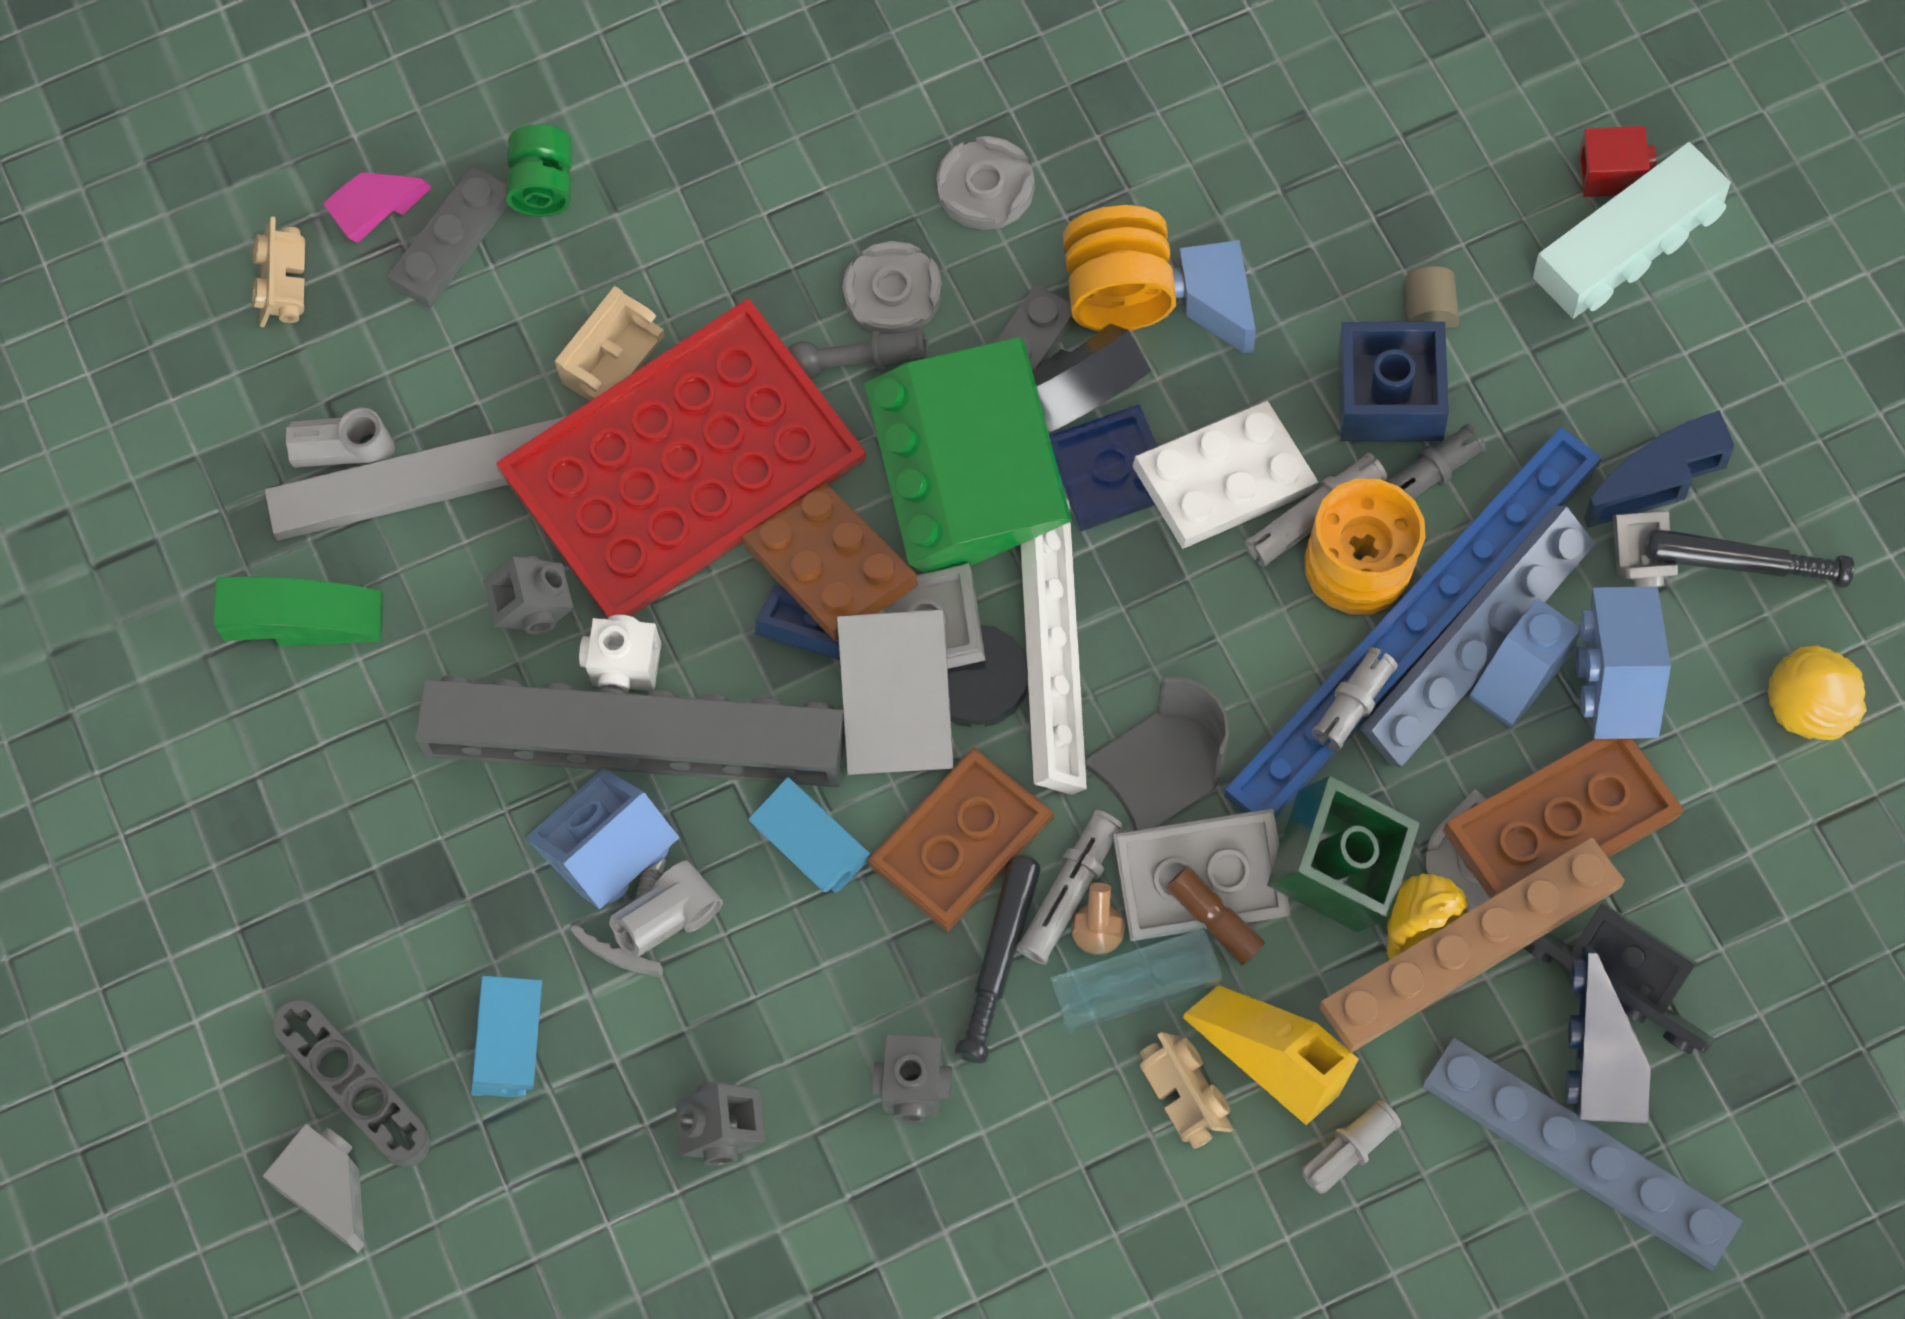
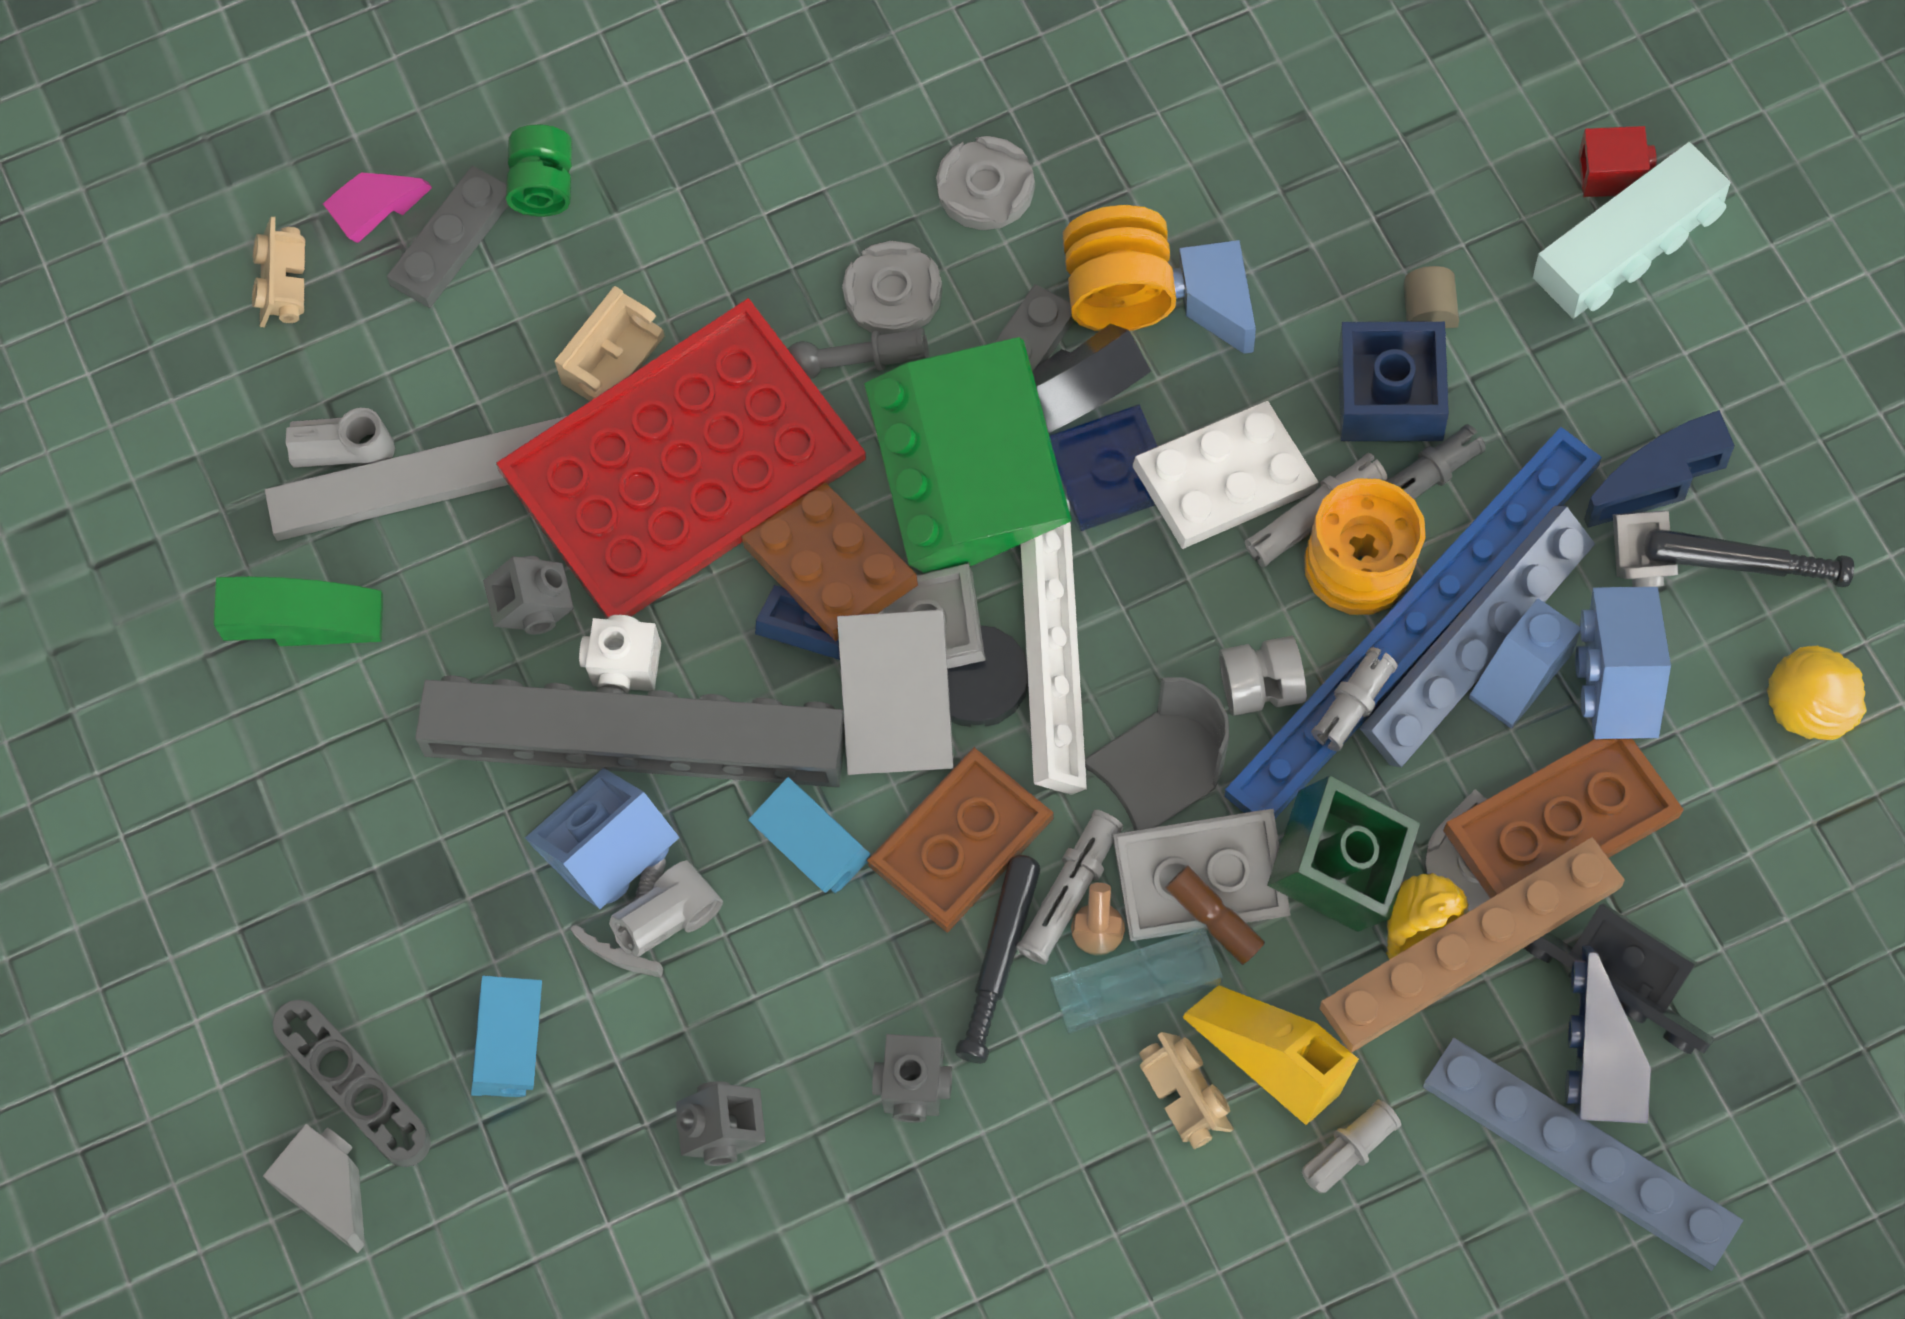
(1262, 675): none -> light grey wheel

